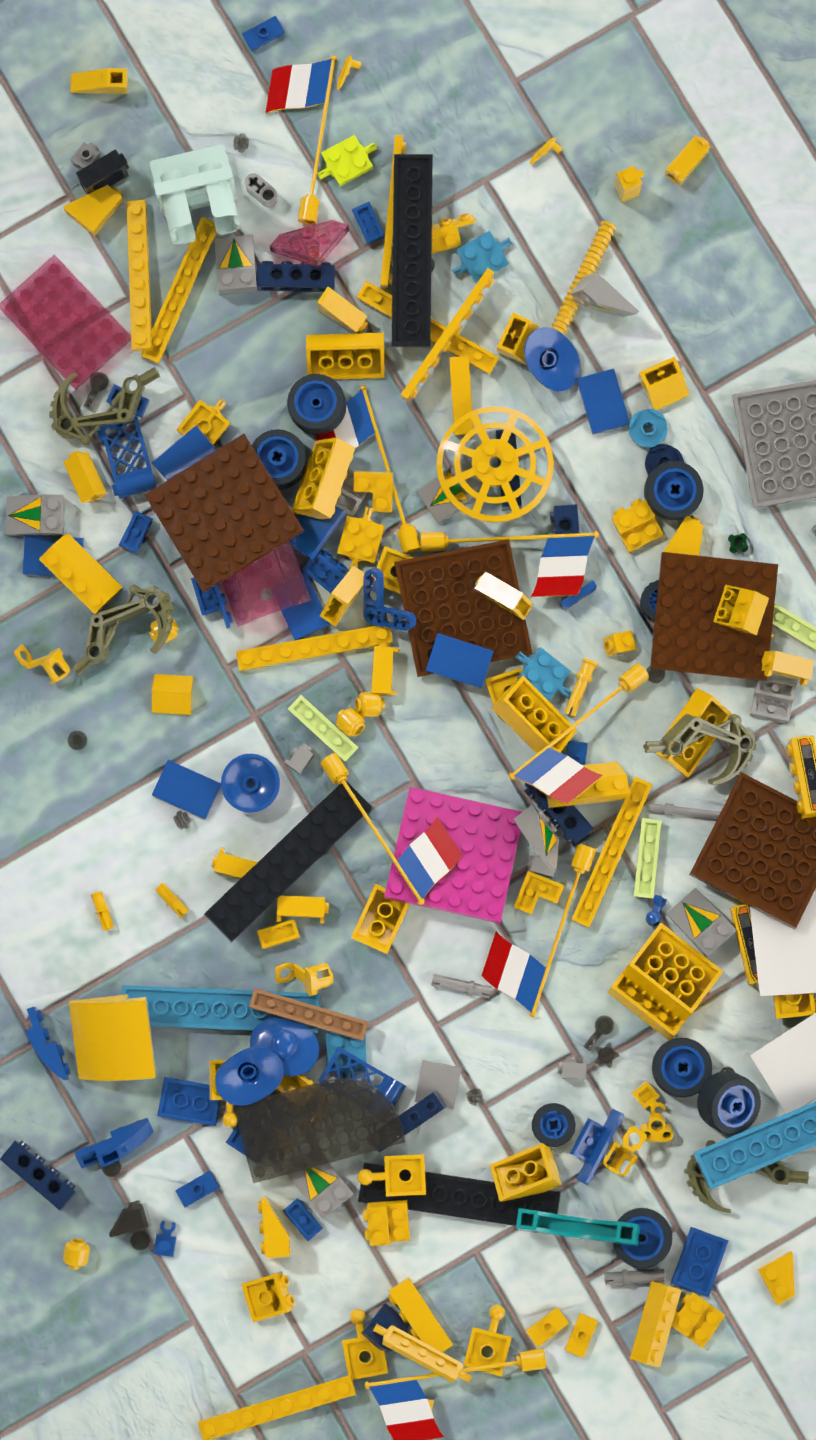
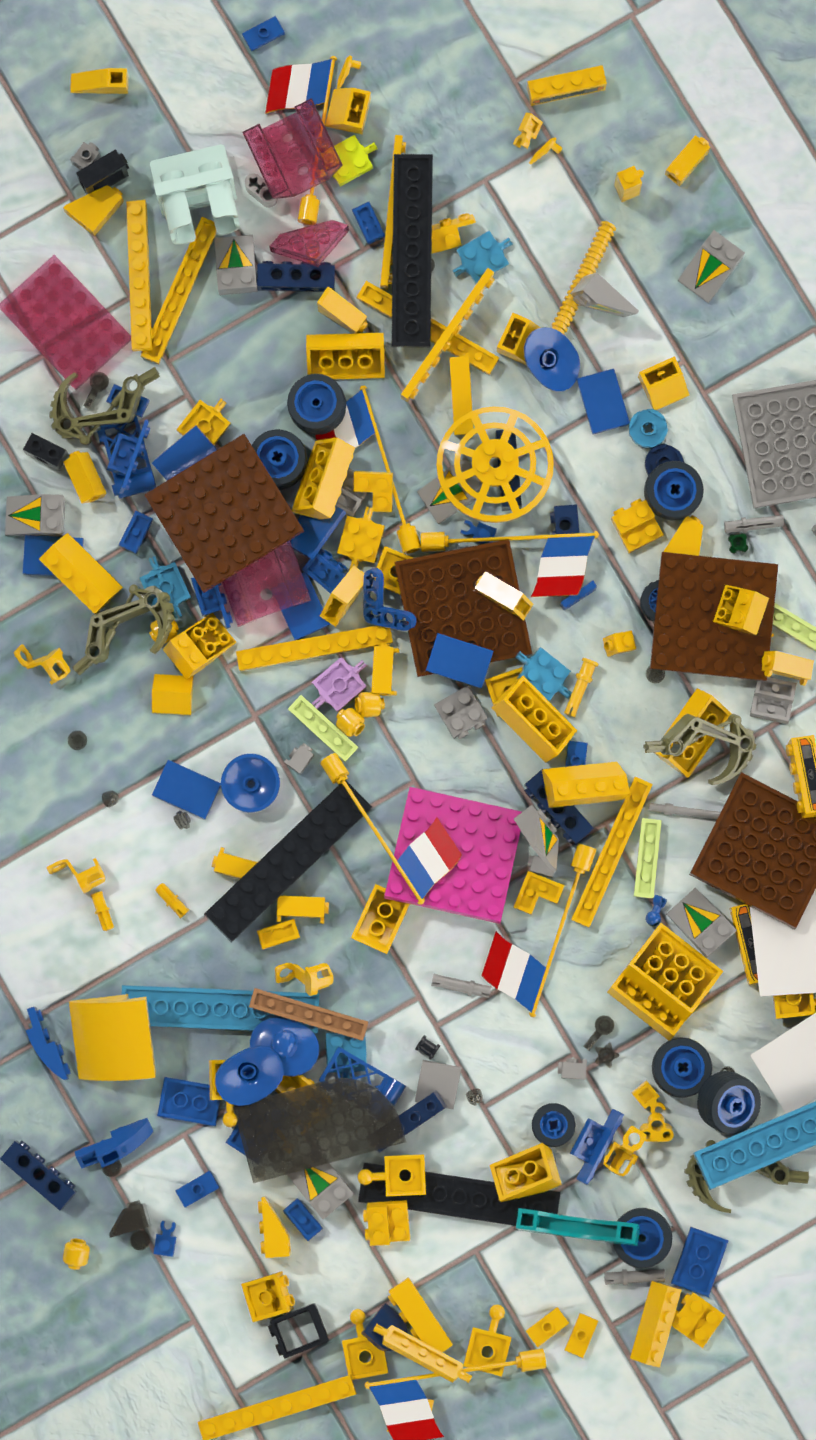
(45, 451): none -> black brick
(84, 878): none -> yellow piece
(110, 798): none -> clear smoke hinge
(125, 454): none -> blue bracket
(168, 580): none -> dark azure plate
(199, 645): none -> yellow slope
(241, 142): clear smoke plate -> none
(282, 160): none -> clear pink slope
(316, 1318): none -> black window
(339, 684): none -> lavender plate
(348, 109): none -> yellow slope
(427, 1047): none -> black bush
(461, 713): none -> light grey plate
(480, 531): none -> blue plate
(529, 127): none -> yellow plate
(558, 773): flag -> none
(566, 85): none -> yellow brick
(711, 266): none -> light grey slope
(753, 524): none -> light grey pin
(779, 1277): yellow wing -> none

